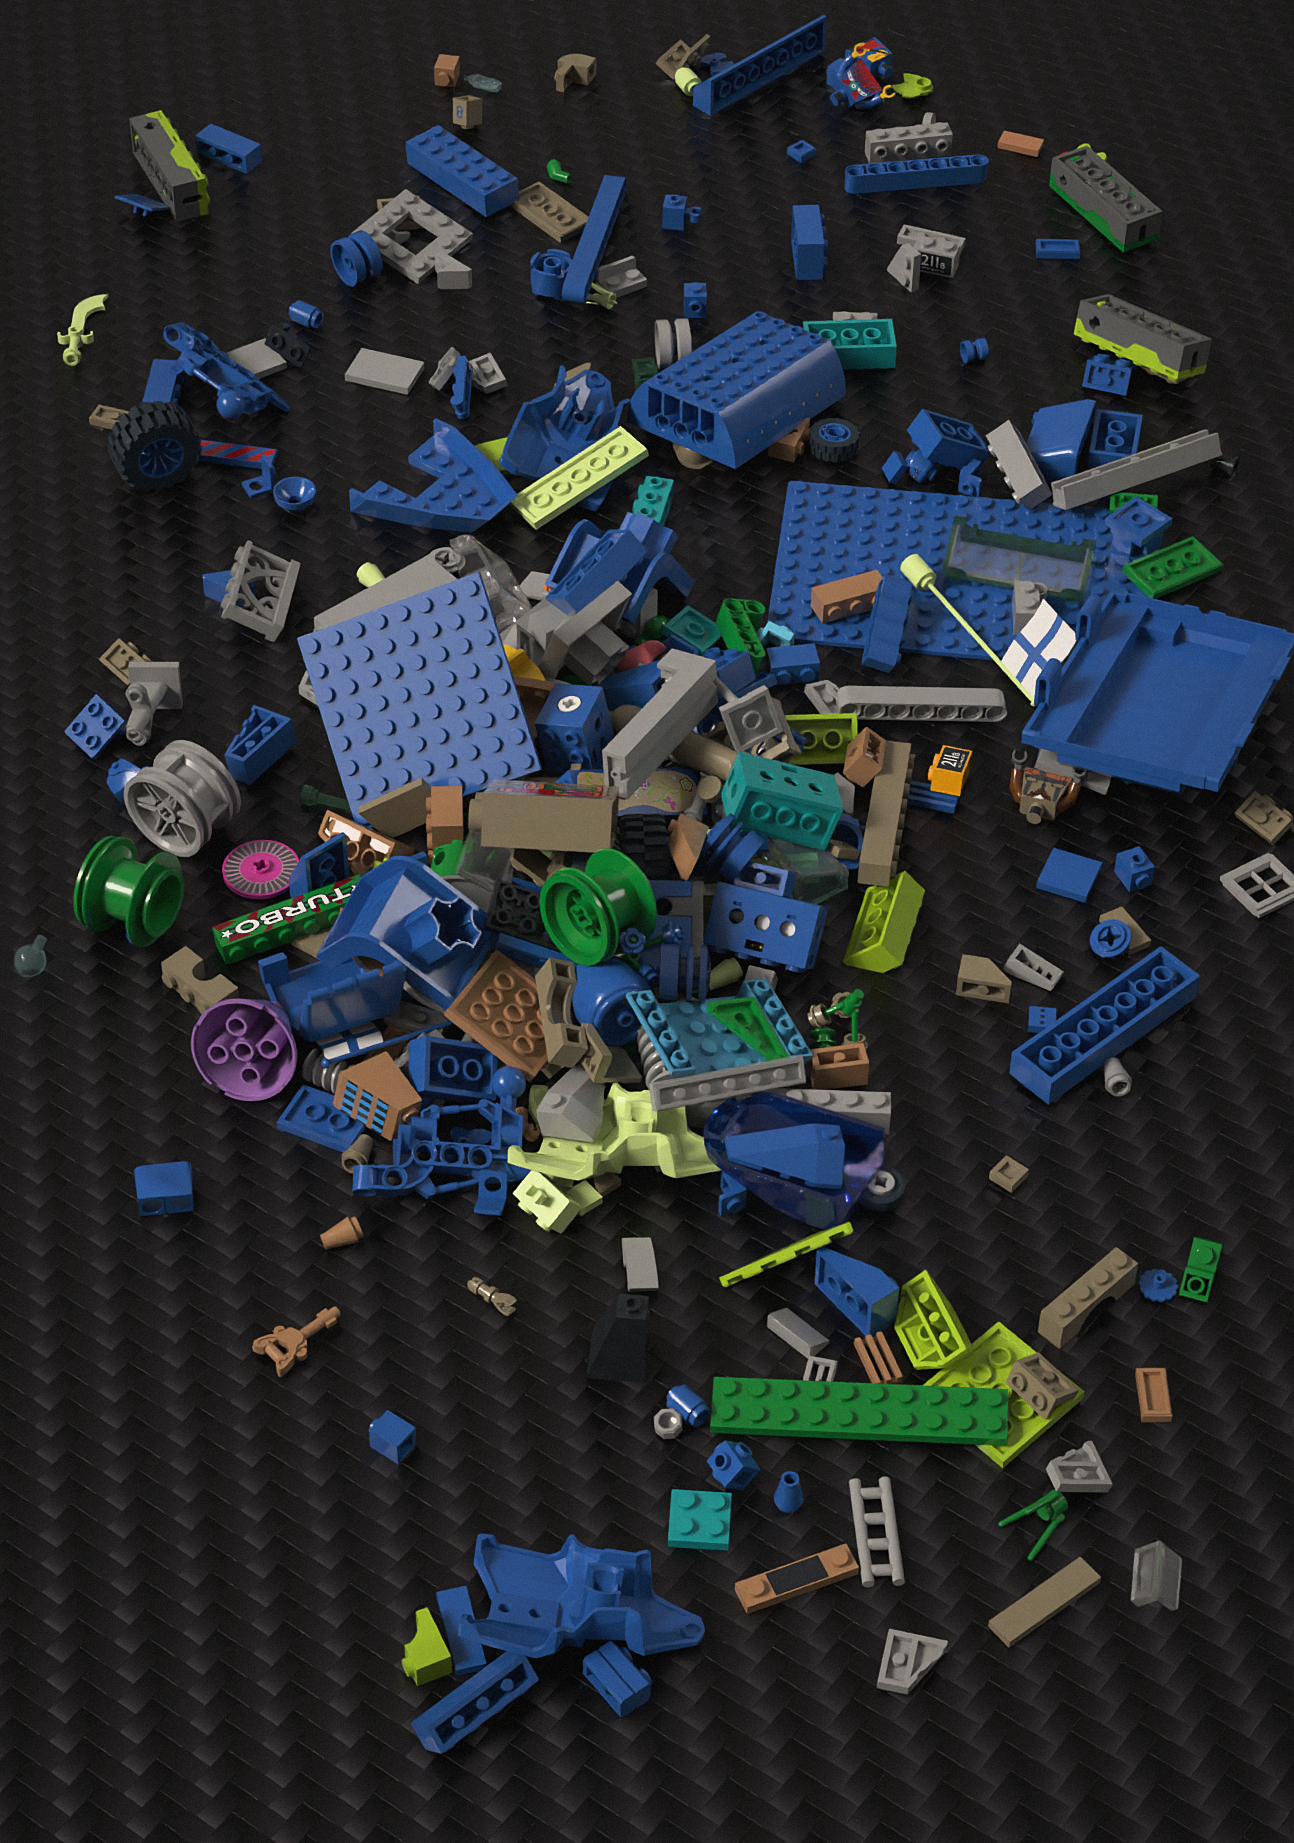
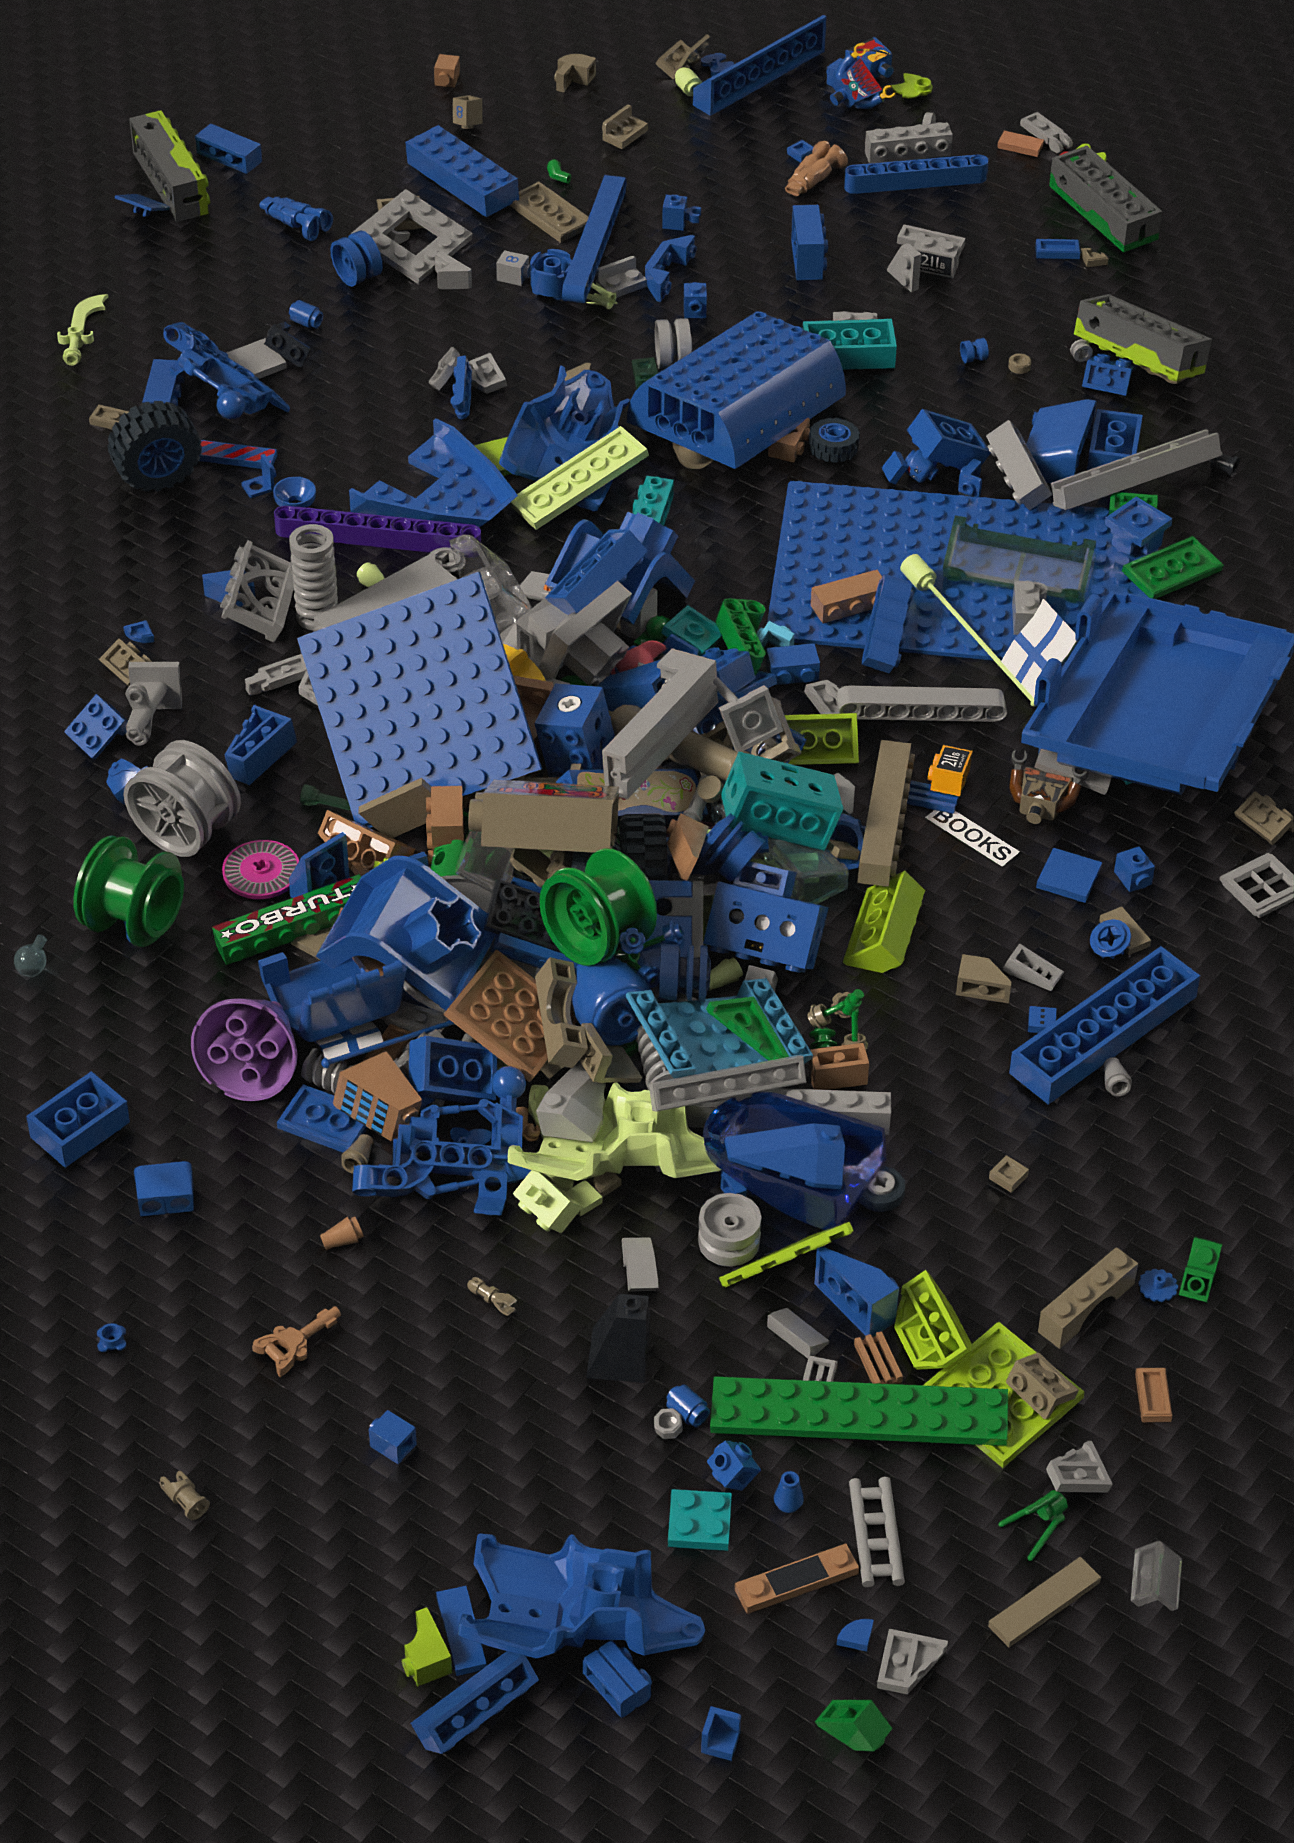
(78, 1119): none -> blue brick
(108, 1332): none -> blue plate
(139, 632): none -> blue tile
(184, 974): dark tan arch -> none
(185, 1495): none -> dark tan piece
(276, 675): none -> light grey hinge
(298, 214): none -> blue piece
(317, 558): none -> light grey piece
(374, 529): none -> dark purple beam
(384, 371): light grey tile -> none
(484, 82): clear light blue piece -> none
(513, 268): none -> light grey brick
(623, 128): none -> dark tan bracket
(675, 250): none -> blue slope
(721, 1733): none -> blue panel
(729, 1229): none -> light grey wheel
(816, 167): none -> medium nougat piece
(855, 1724): none -> green slope
(856, 1634): none -> blue tile
(864, 757): medium nougat brick -> none
(974, 836): none -> white sticker
(1019, 363): none -> dark tan tile
(1046, 130): none -> light grey hinge
(1085, 354): none -> light grey bush
(1092, 258): none -> dark tan tile

